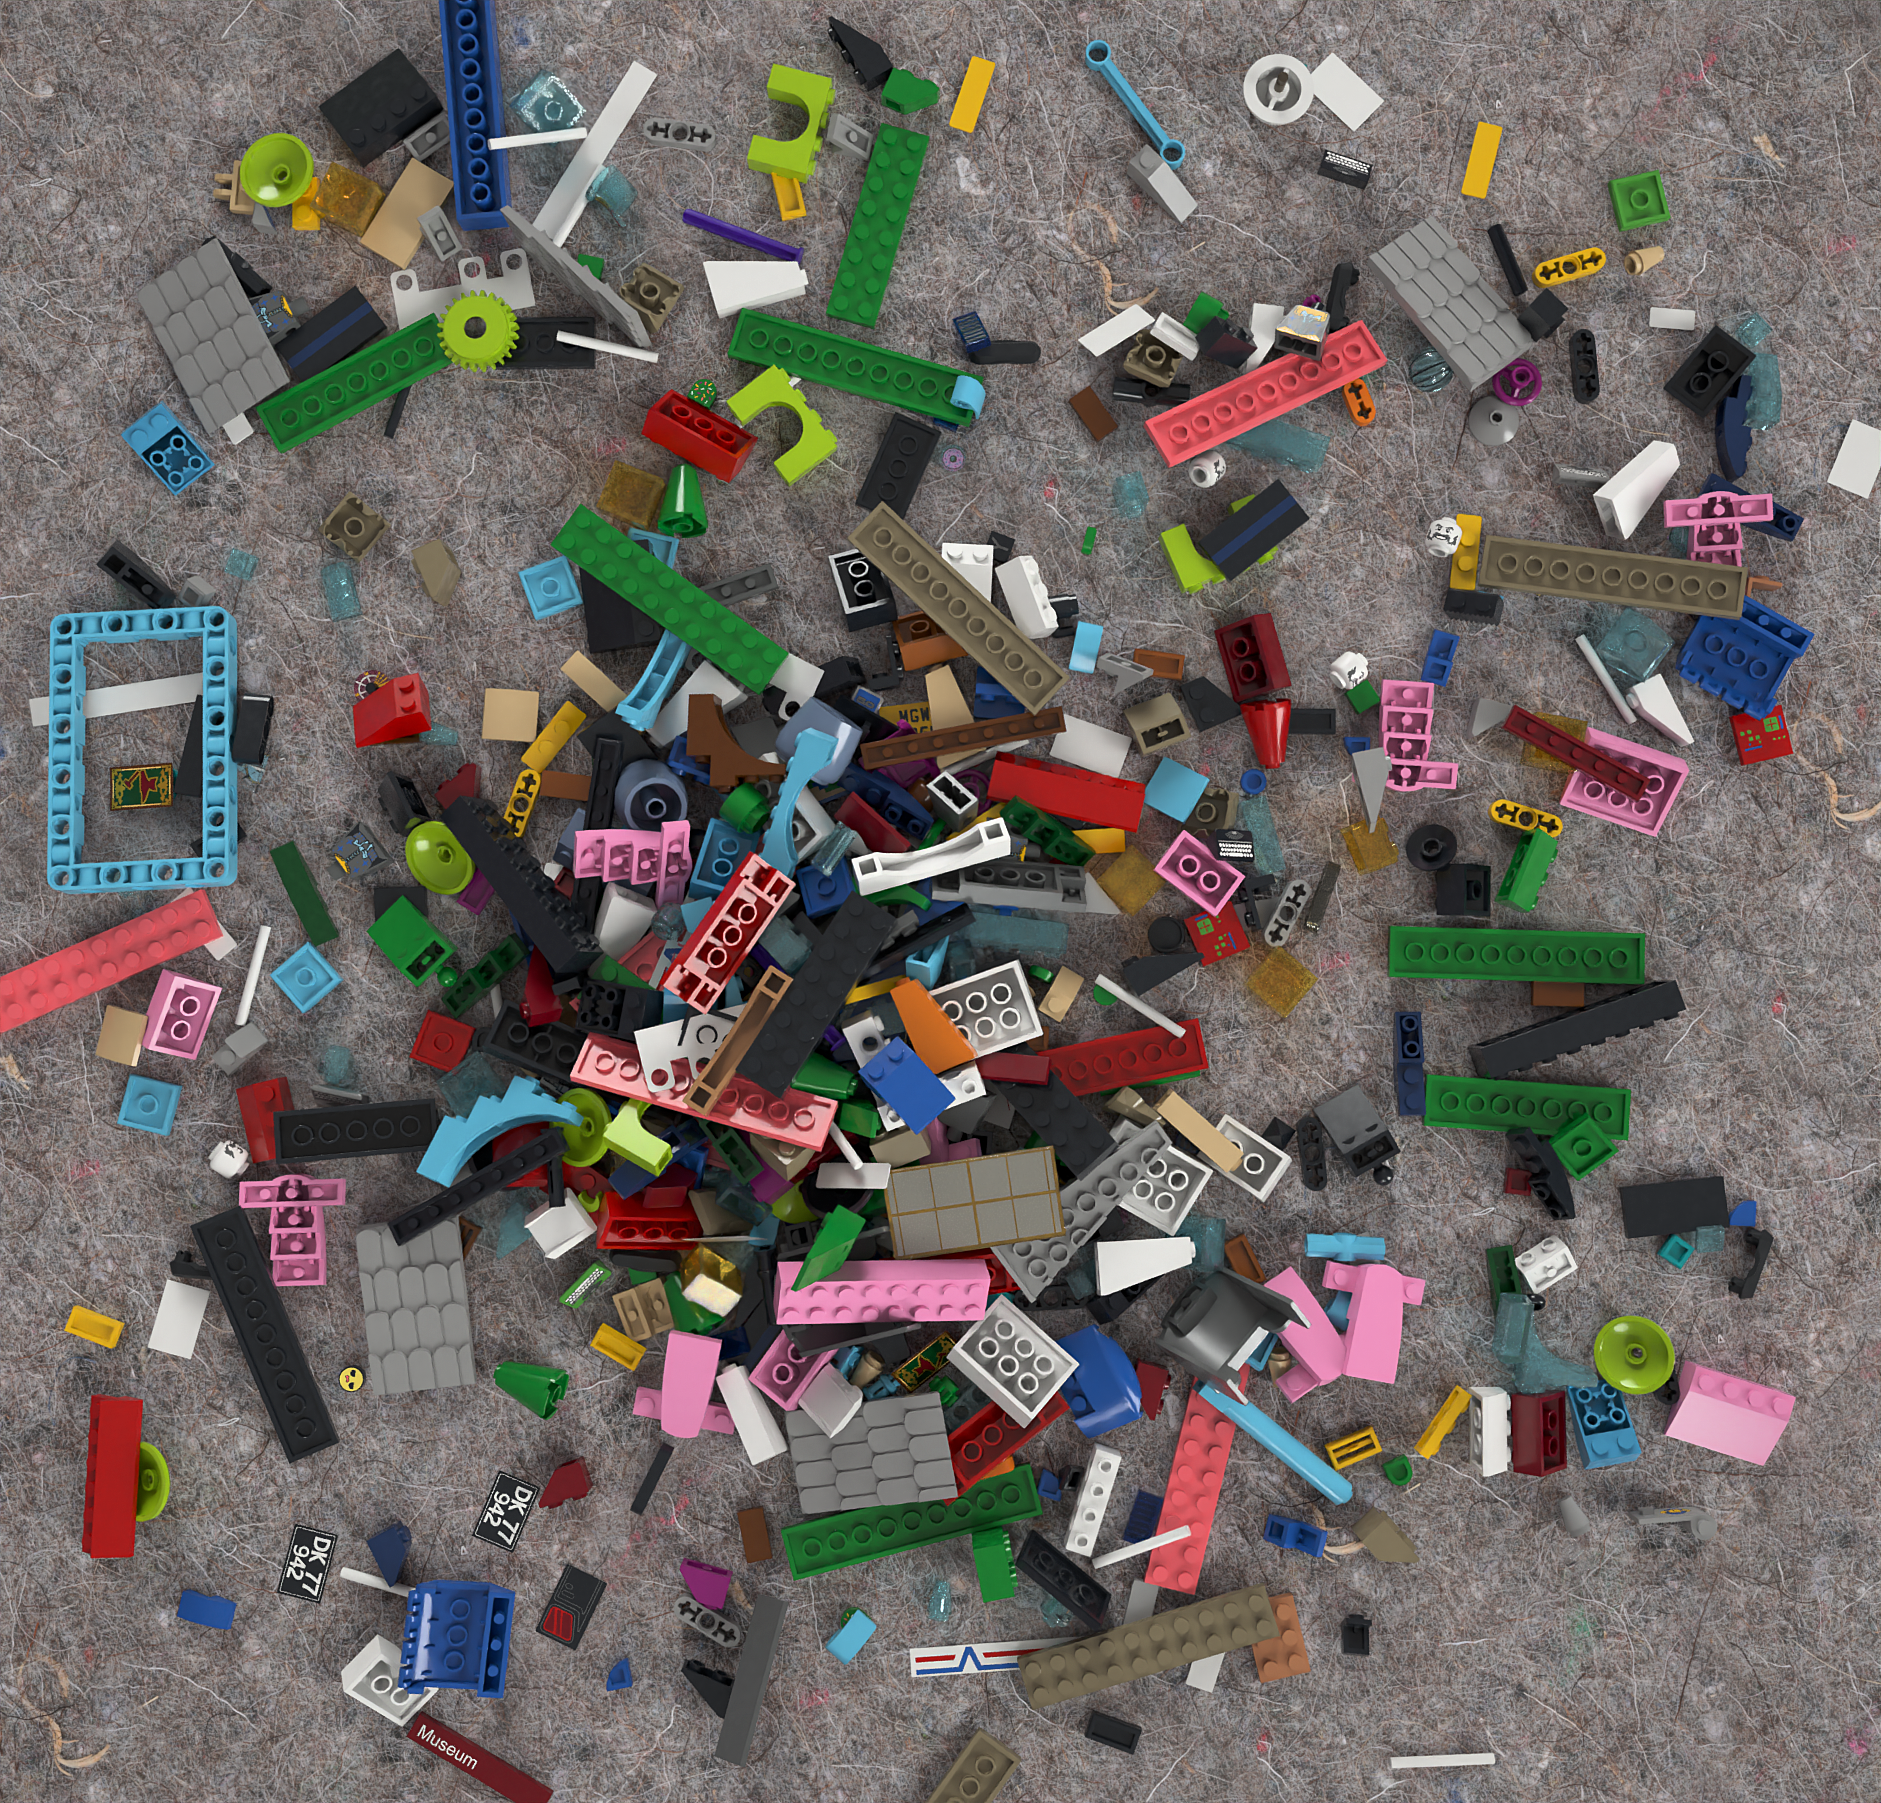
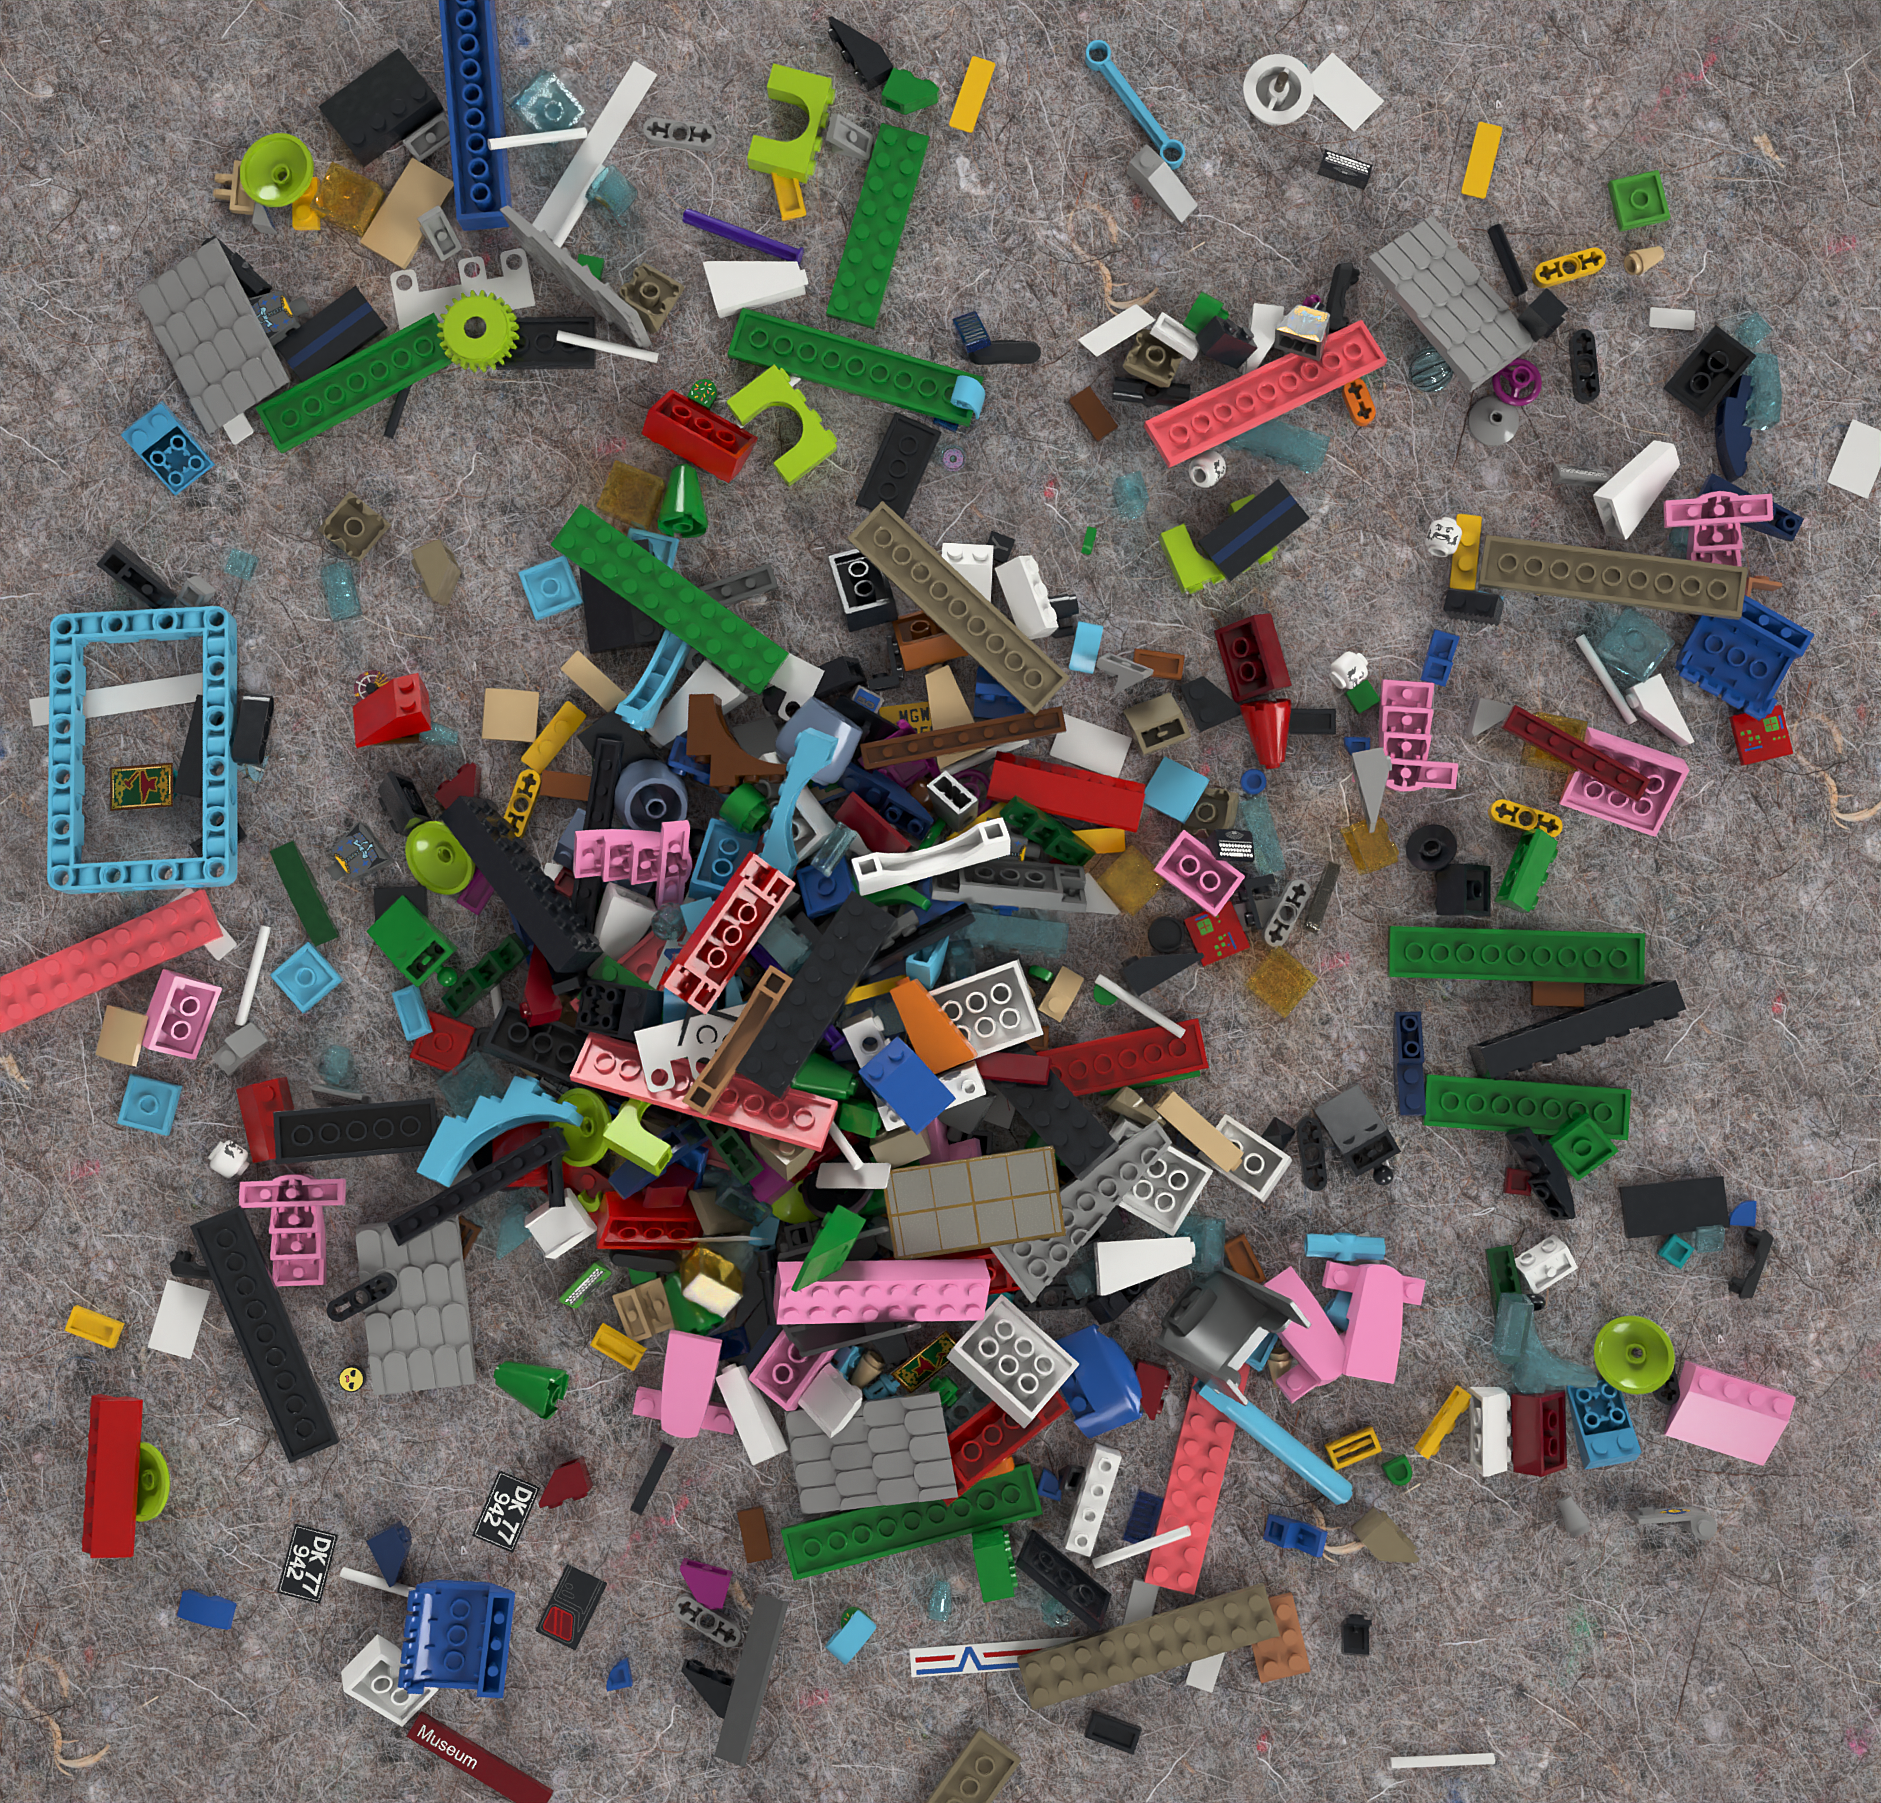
(357, 1307): none -> black beam
(412, 1012): none -> medium azure tile

